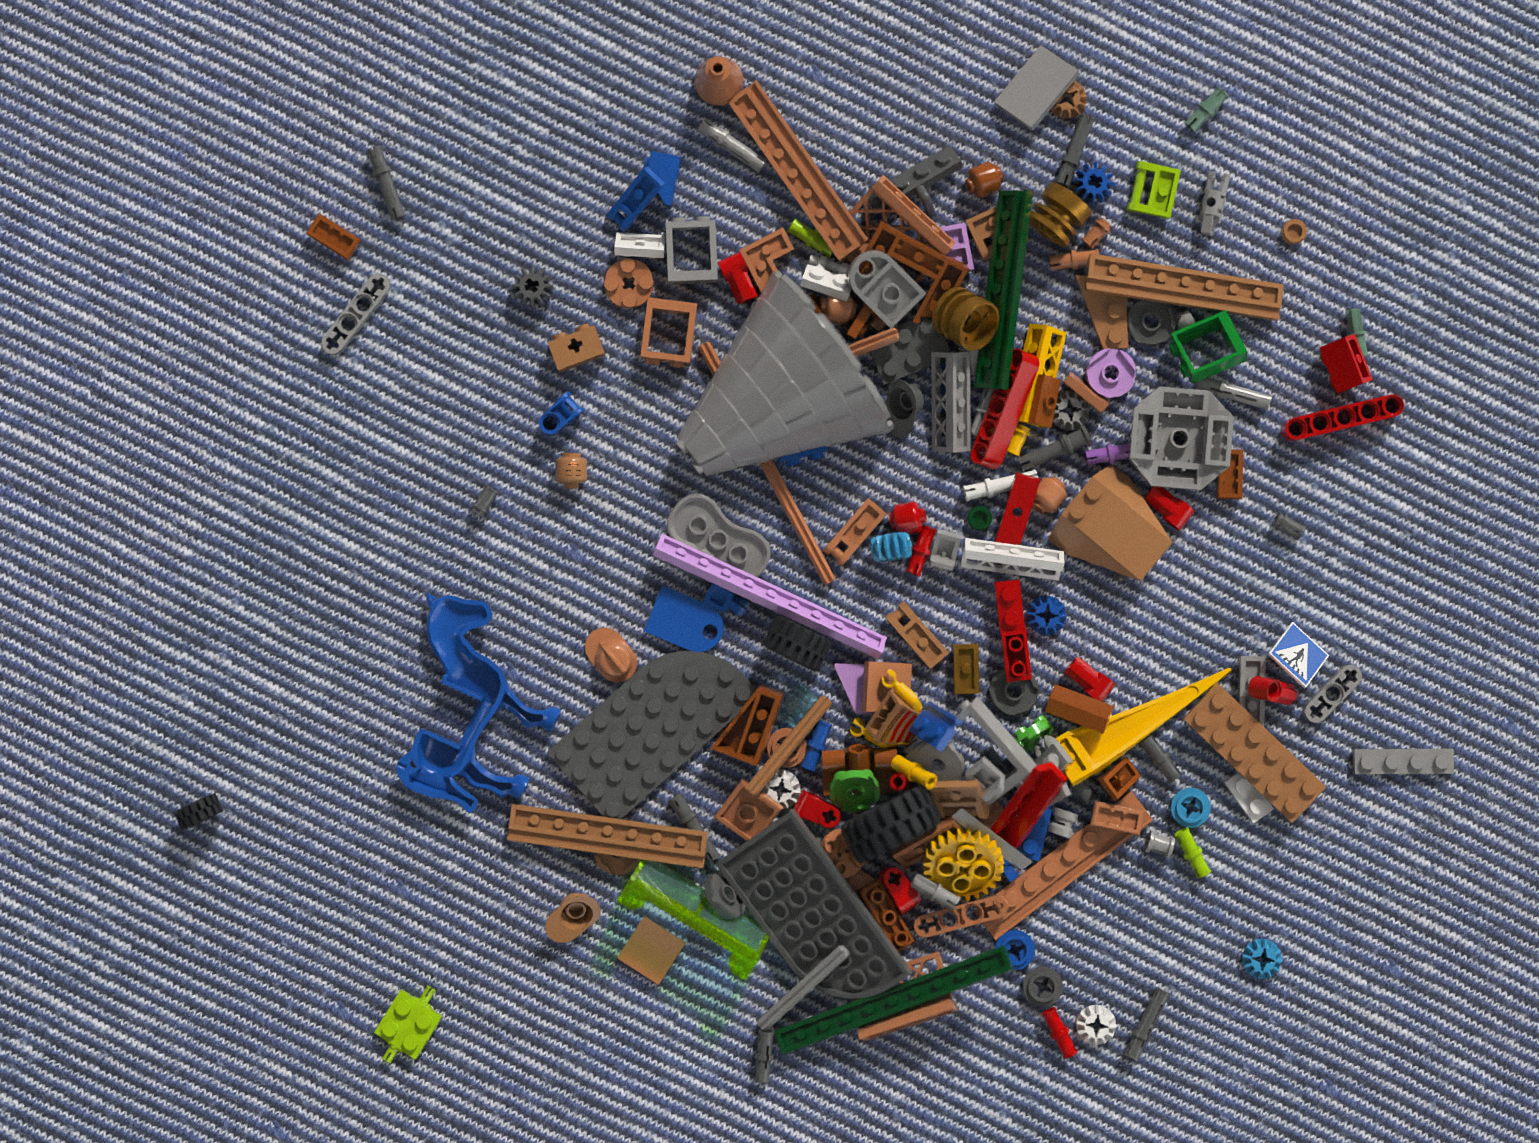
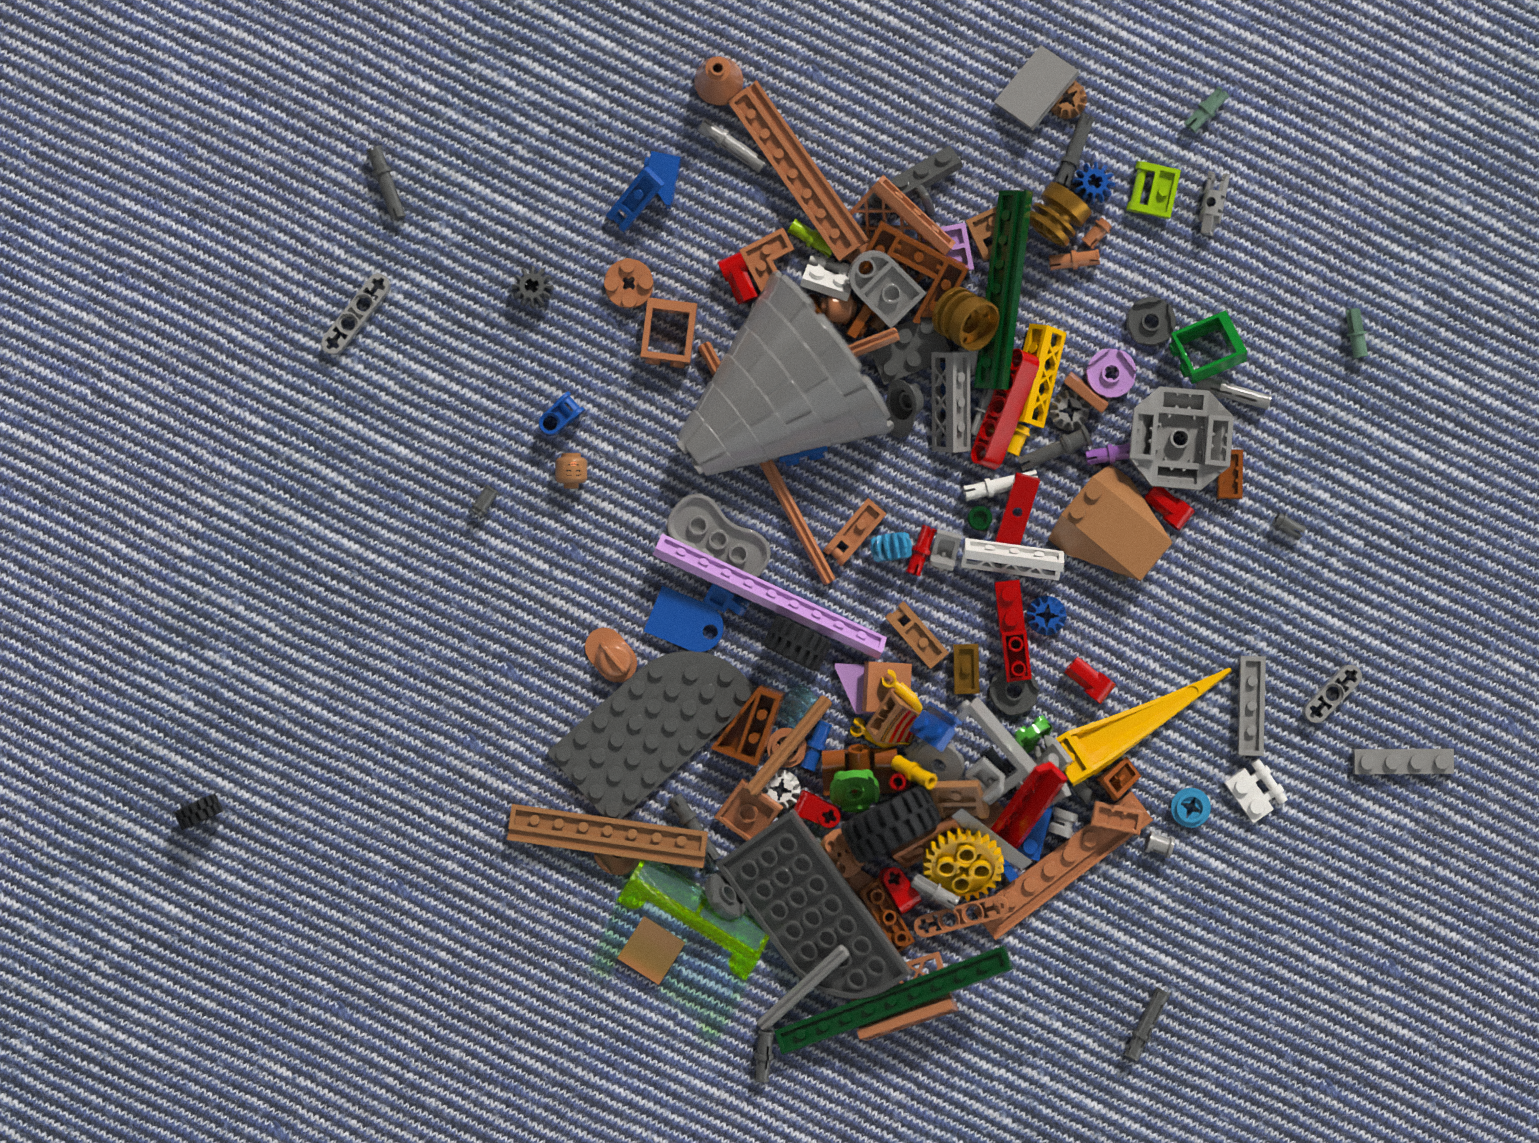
(333, 237): dark orange plate -> none
(408, 1024): lime plate -> none
(479, 677): blue animal -> none
(572, 917): medium nougat piece -> none
(589, 351): medium nougat brick -> none
(640, 245): white plate -> none
(694, 276): light grey window -> none
(907, 518): red head -> none
(984, 179): dark orange head -> none
(1021, 938): blue gear -> none
(1044, 401): dark orange plate -> none
(1044, 998): dark grey gear -> none
(1049, 495): nougat head -> none
(1059, 1032): red pin -> none
(1079, 708): dark orange piece -> none
(1088, 1016): white gear -> none
(1107, 316): medium nougat wing -> none
(1160, 758): dark grey pin -> none
(1183, 287): medium nougat plate -> none
(1184, 319): light grey hinge -> none
(1192, 852): lime pin -> none
(1254, 752): medium nougat plate -> none
(1255, 949): dark azure gear -> none
(1272, 690): red piece -> none
(1293, 232): medium nougat tile -> none
(1298, 655): piece -> none
(1345, 363): red brick -> none
(1353, 414): red beam -> none

